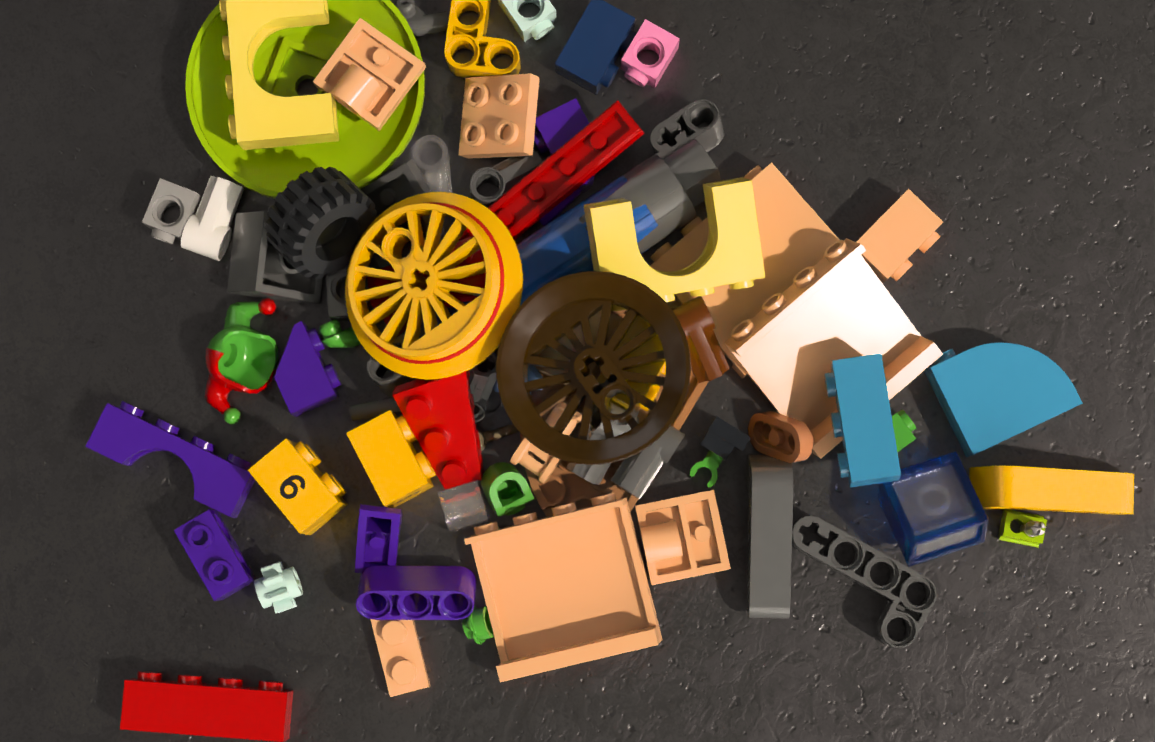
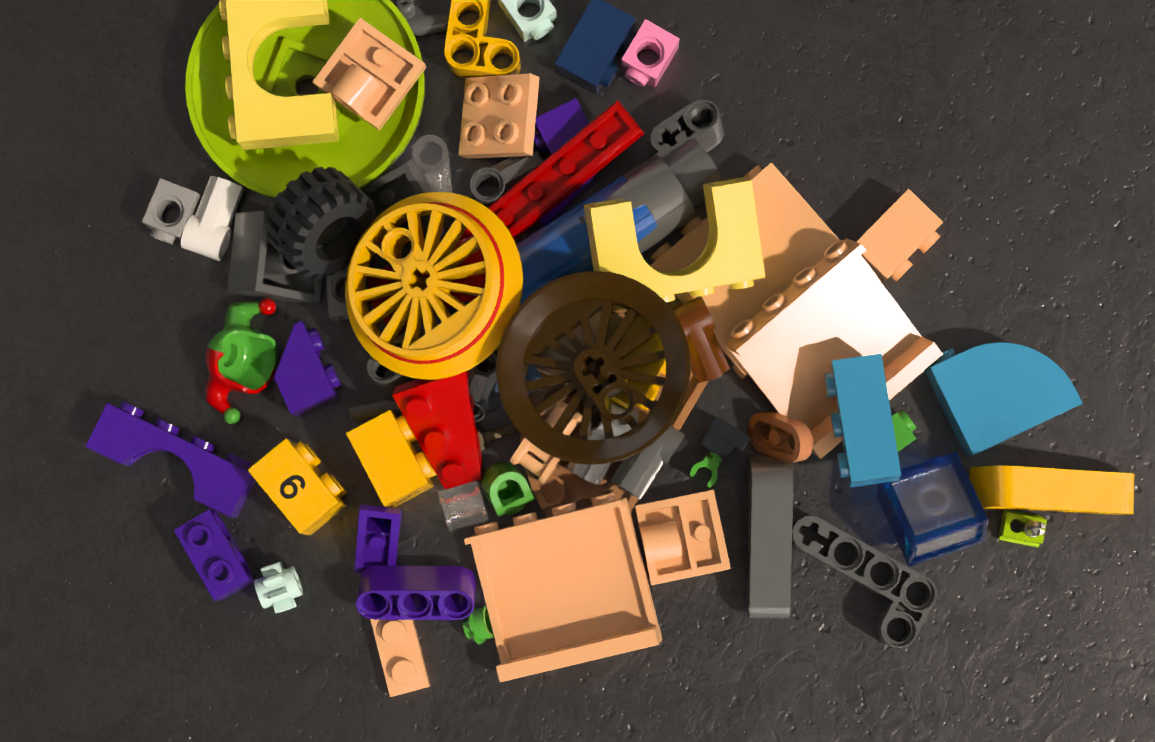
(206, 709): red brick -> none
(338, 338): bright green arm -> none

